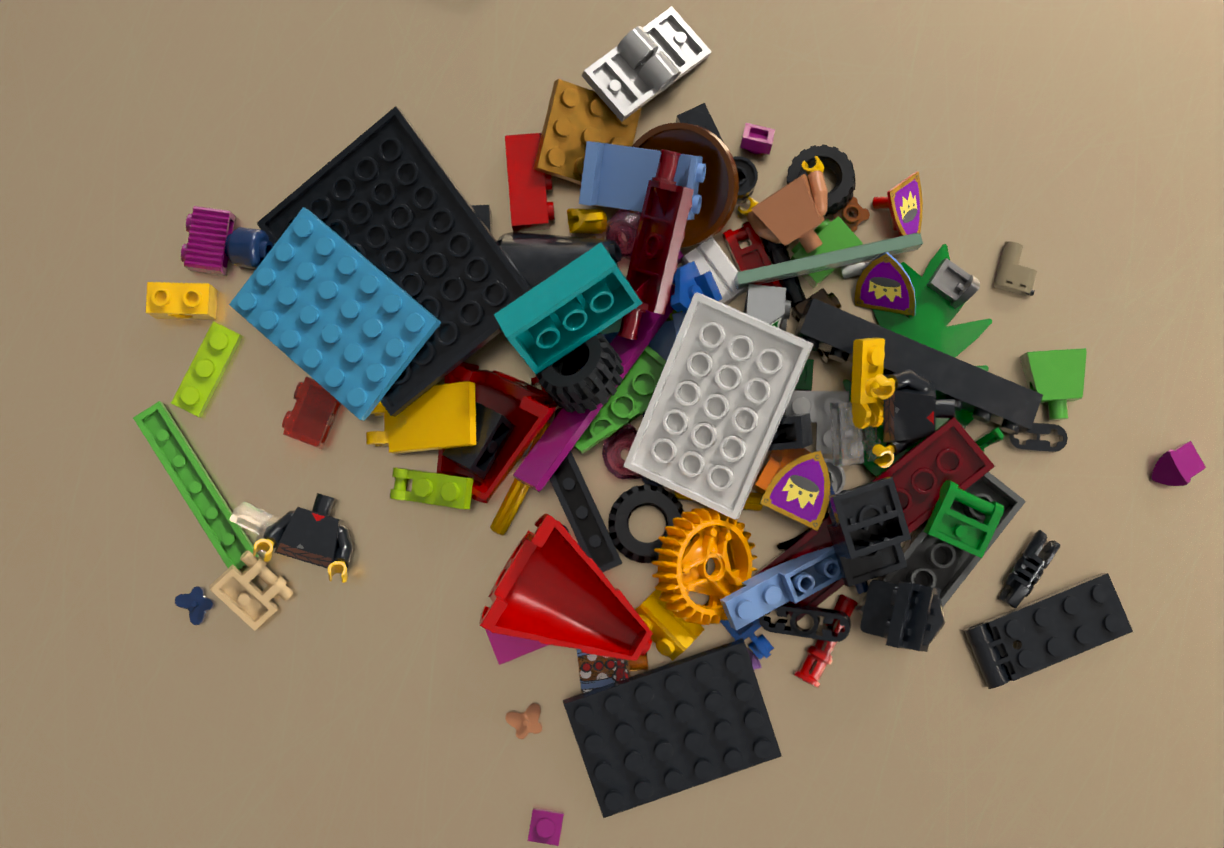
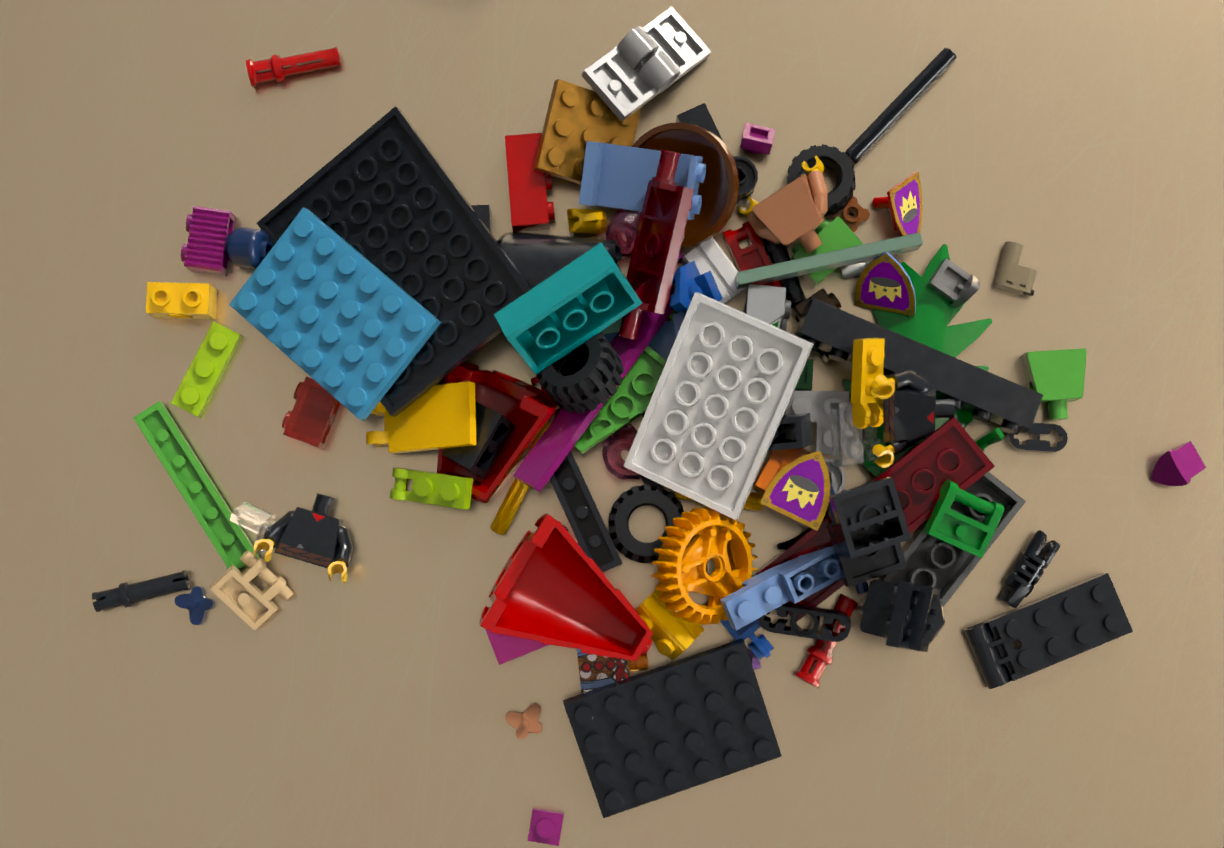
(127, 593): none -> black pin
(278, 73): none -> red pin
(900, 105): none -> black axle

